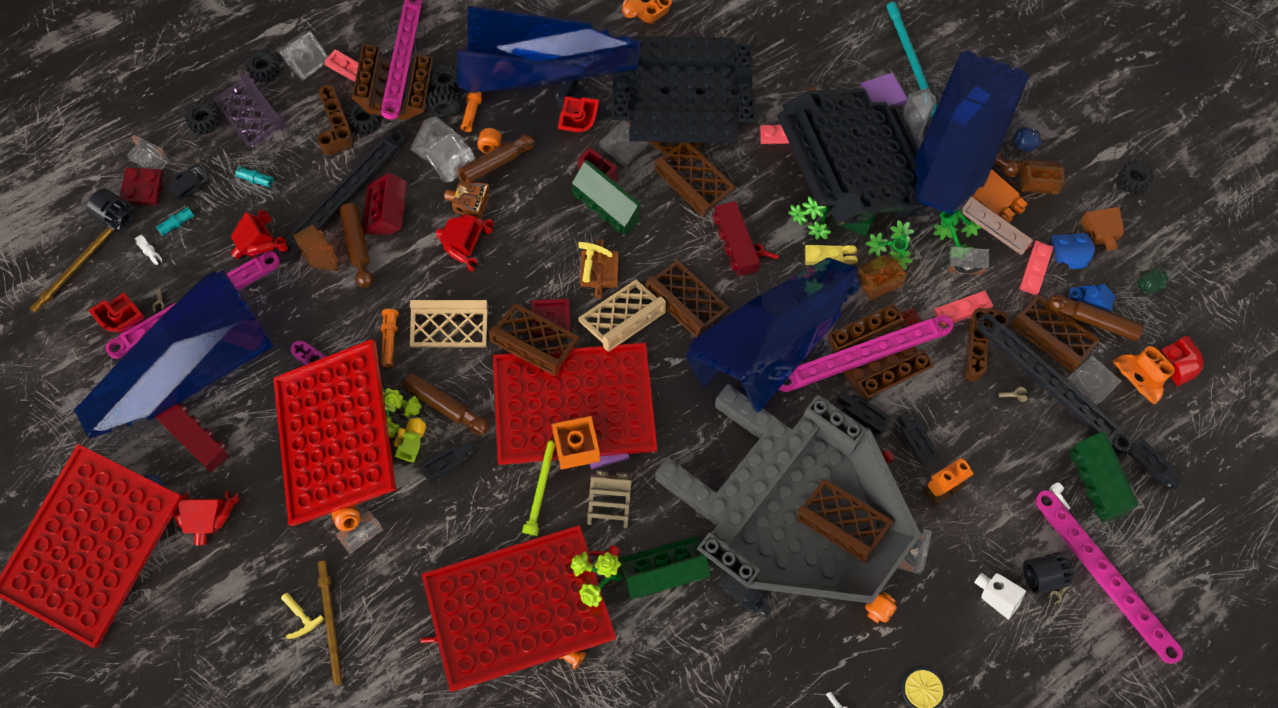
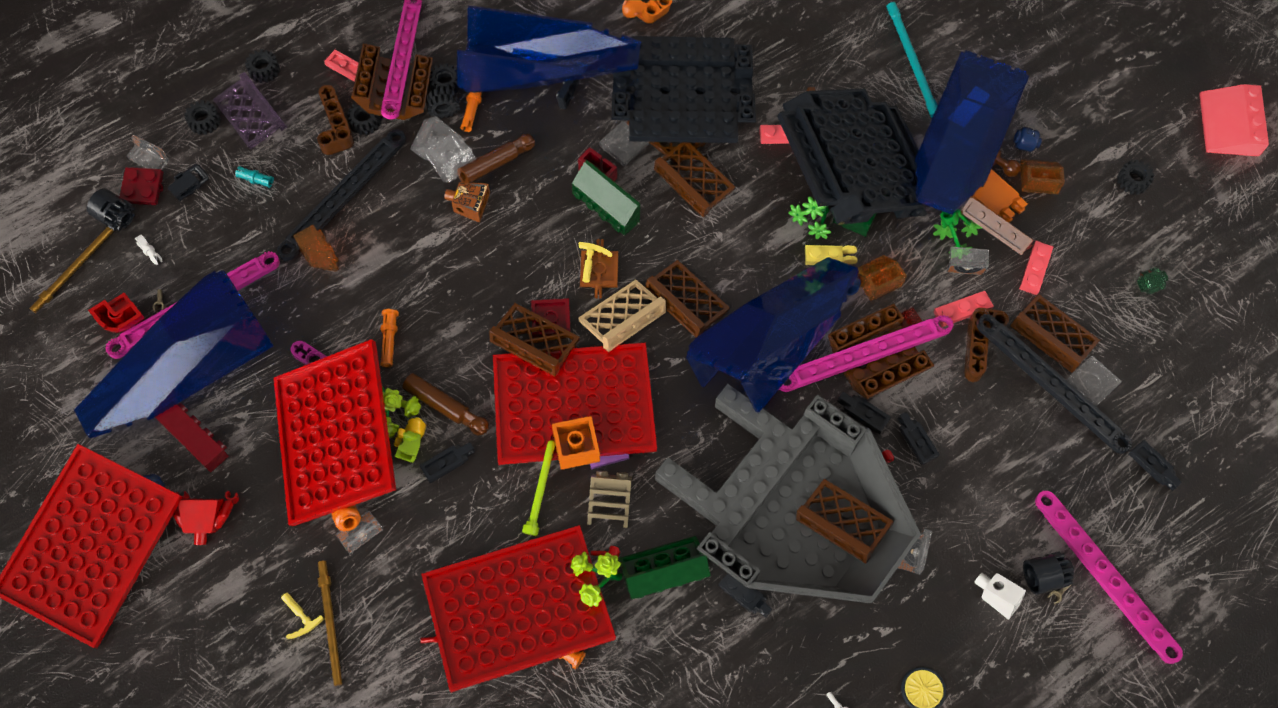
(175, 221): teal pin -> none
(253, 237): red torso -> none
(303, 54): clear slope -> none
(356, 244): reddish brown piece -> none
(384, 205): dark red slope -> none
(445, 308): tan fence -> none
(461, 236): red torso -> none
(489, 140): orange head -> none
(578, 114): red brick -> none
(736, 239): dark red brick -> none
(764, 253): red hand -> none
(881, 608): orange head -> none
(885, 90): medium lavender tile -> none
(898, 244): bright green plant -> none
(918, 111): clear slope -> none
(948, 481): orange hips -> none
(1017, 393): dark tan hand -> none
(1056, 489): white hand -> none
(1073, 249): blue slope -> none
(1094, 295): blue slope -> none
(1096, 317): reddish brown piece -> none
(1103, 477): dark green slope -> none
(1104, 227): dark orange torso -> none
(1151, 367): orange piece -> none
(1185, 359): red brick -> none
(1234, 120): none -> coral slope

